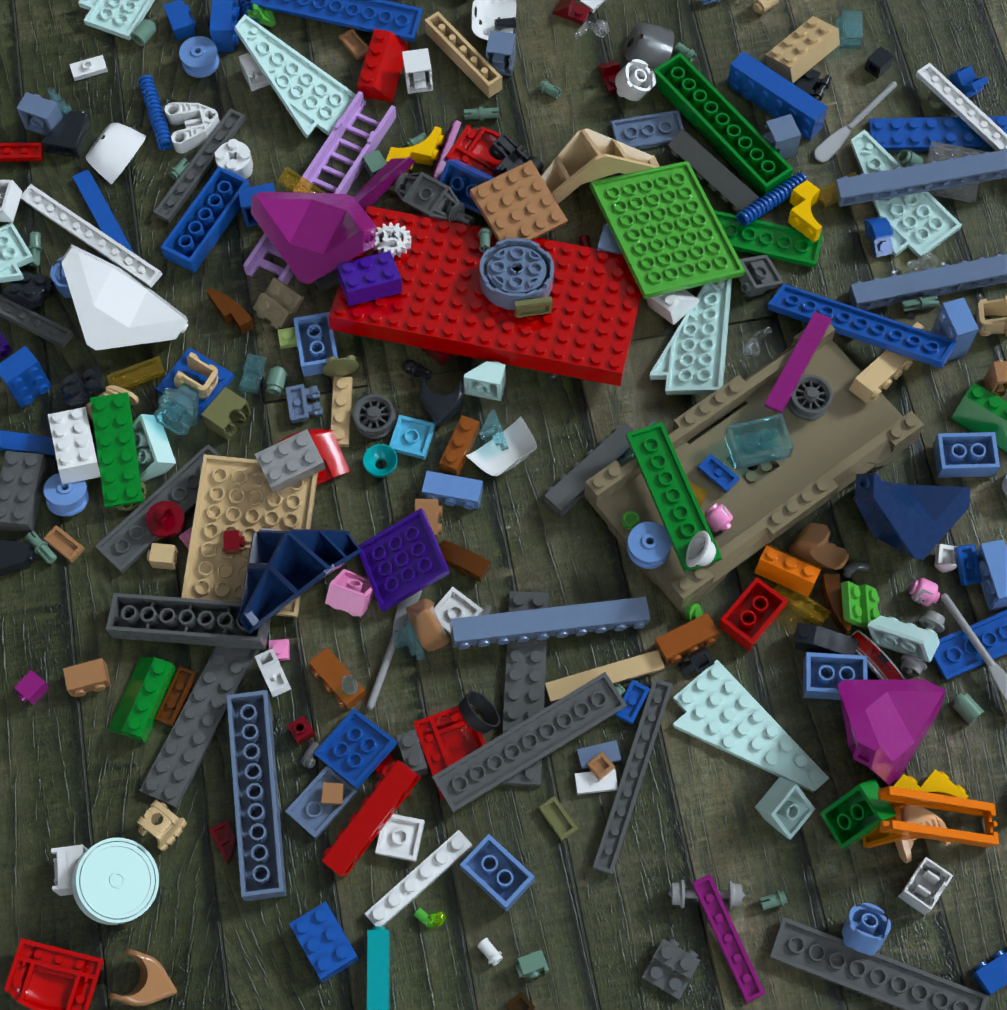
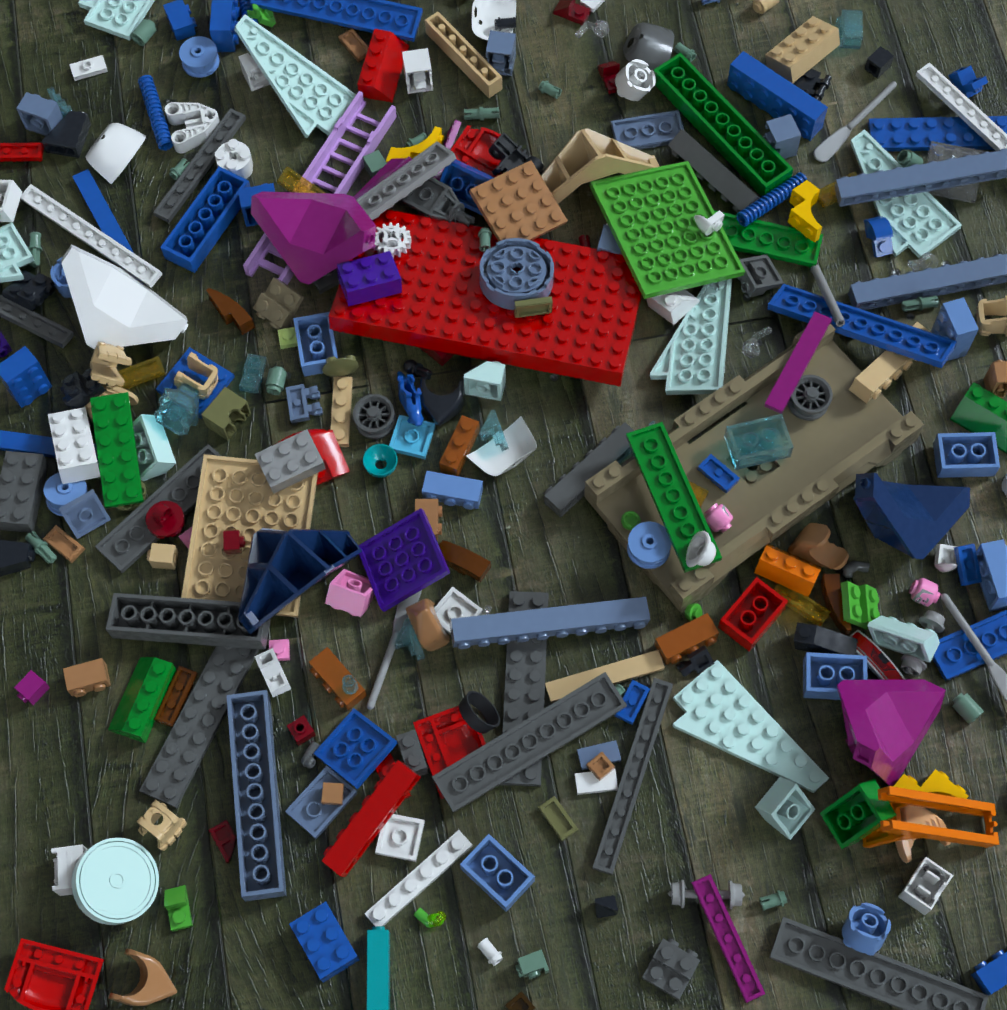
(84, 514): none -> sand blue plate
(105, 362): none -> tan piece
(178, 908): none -> bright green slope
(406, 179): none -> light grey plate
(410, 398): none -> blue animal
(605, 906): none -> black slope
(711, 224): none -> white plate
(828, 296): none -> light grey piece

